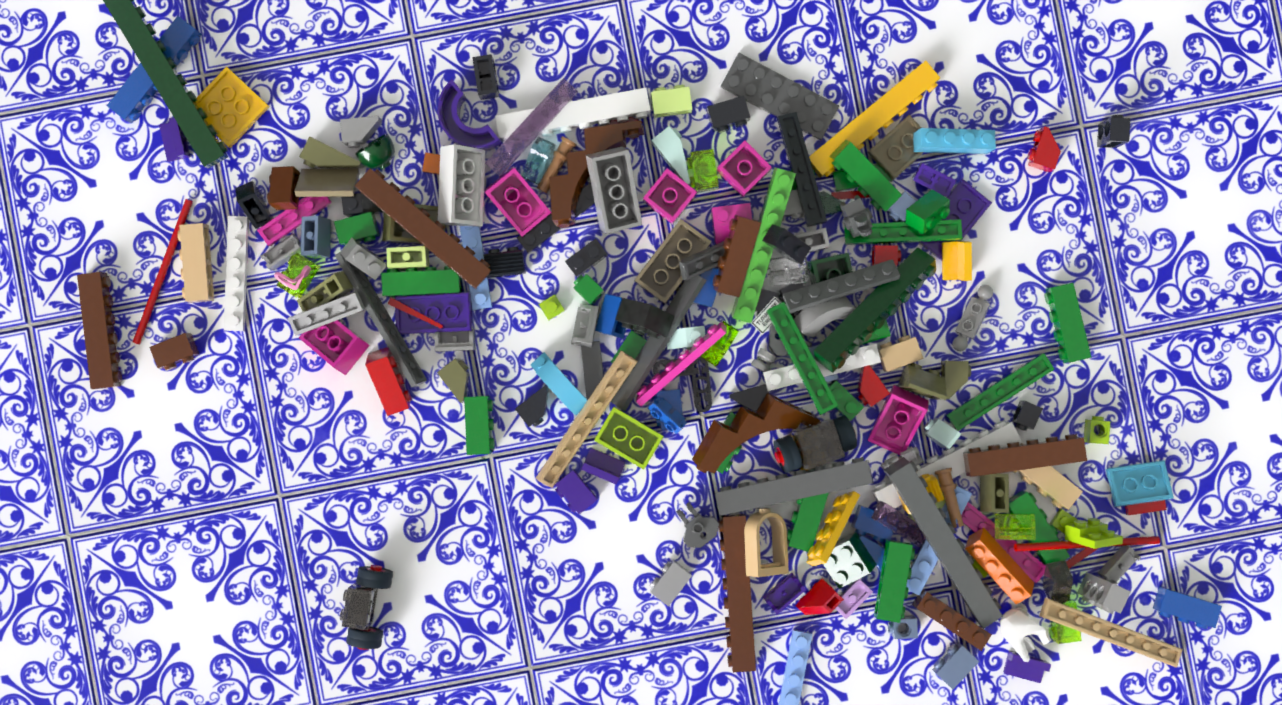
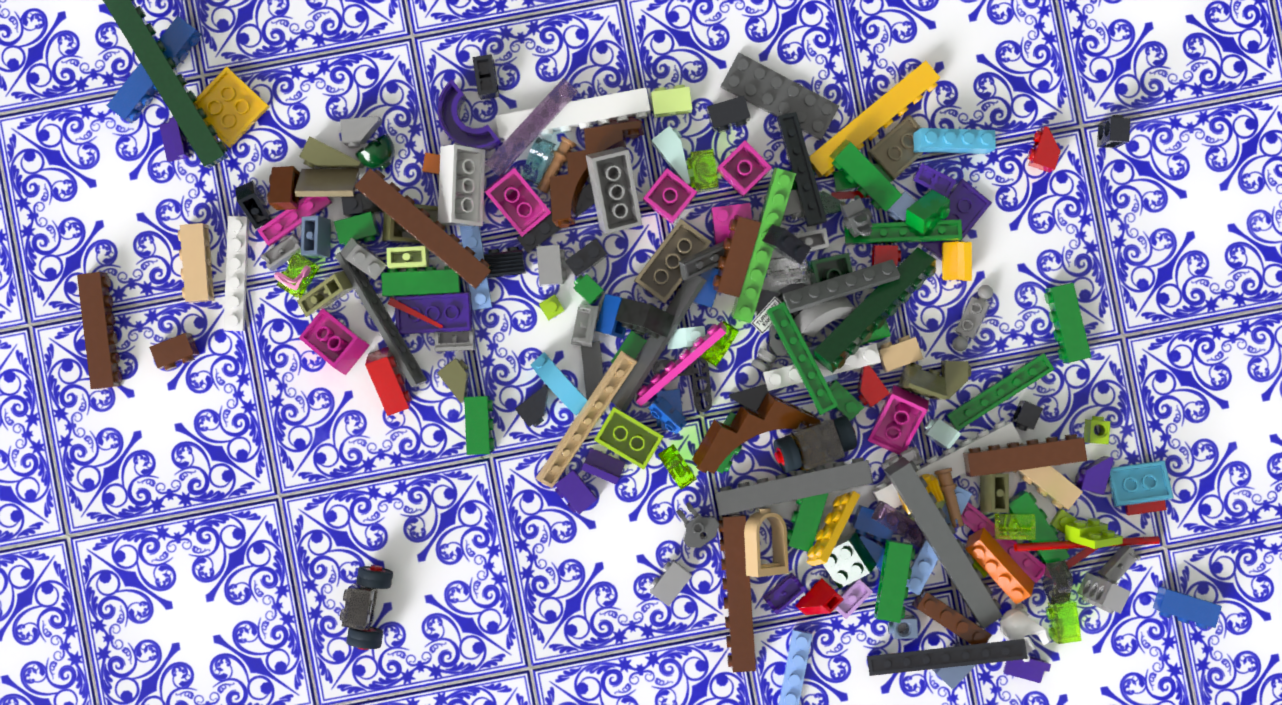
(162, 273): red piece -> none
(326, 313): light grey plate -> none
(550, 265): none -> light grey brick
(677, 466): none -> clear neon green slope
(947, 657): none -> black plate
(1095, 475): none -> dark purple slope
(1110, 632): tan tile -> none

